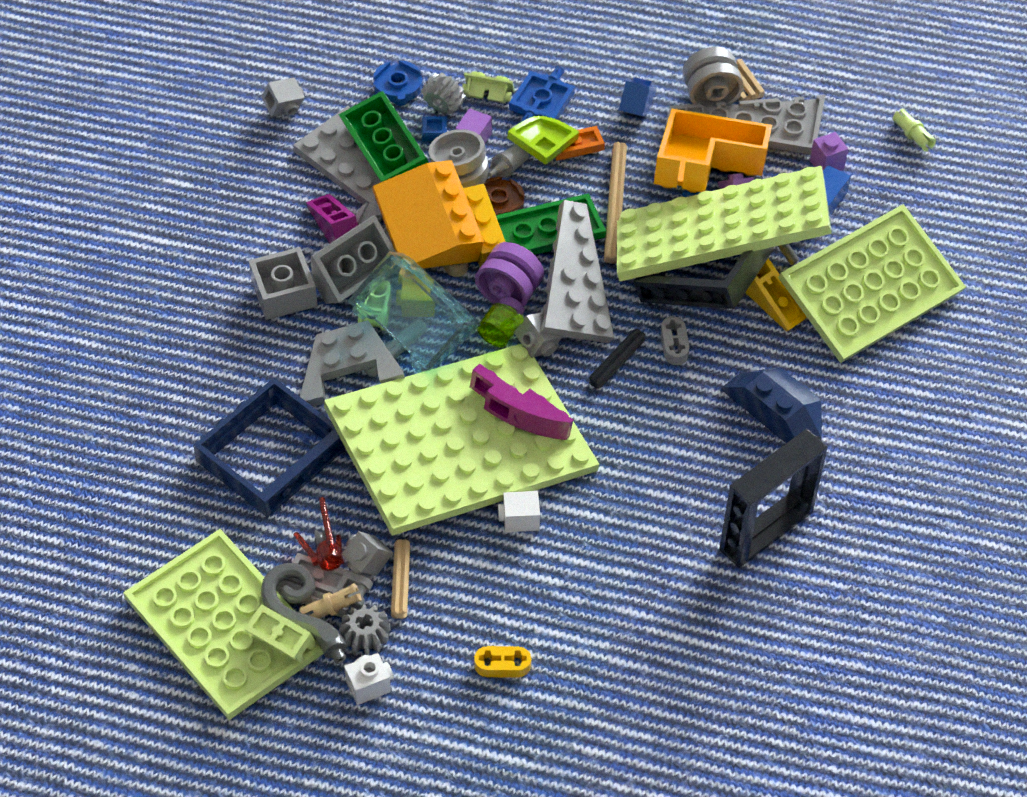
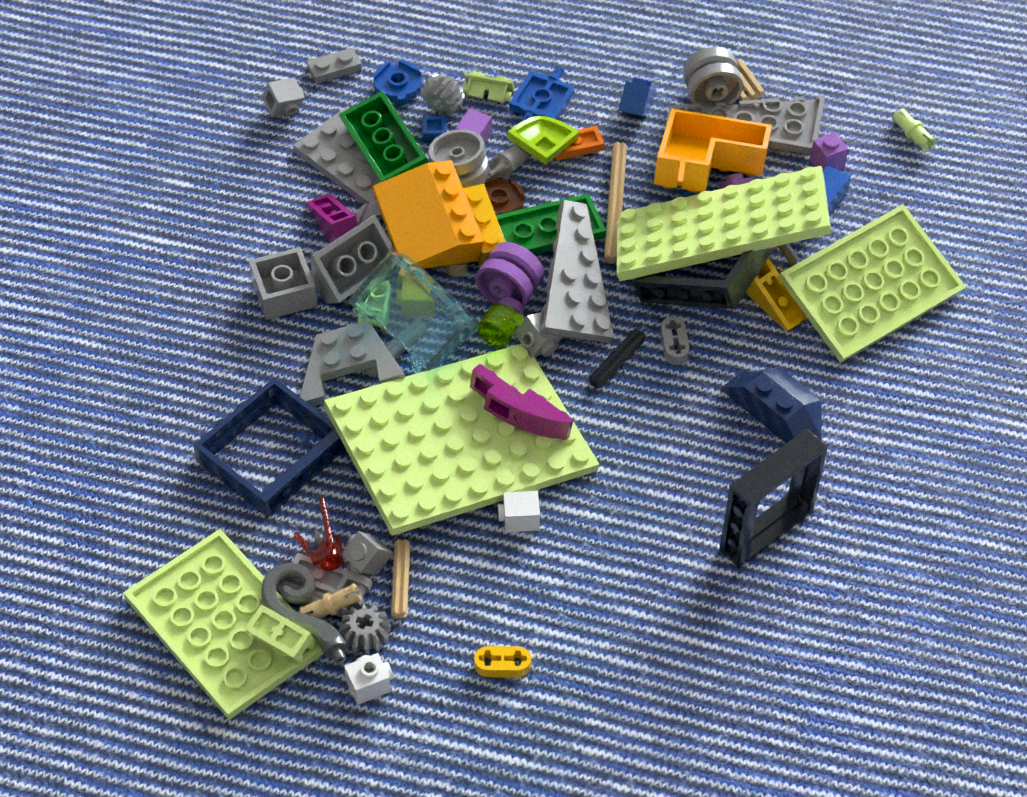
(334, 65): none -> light grey plate

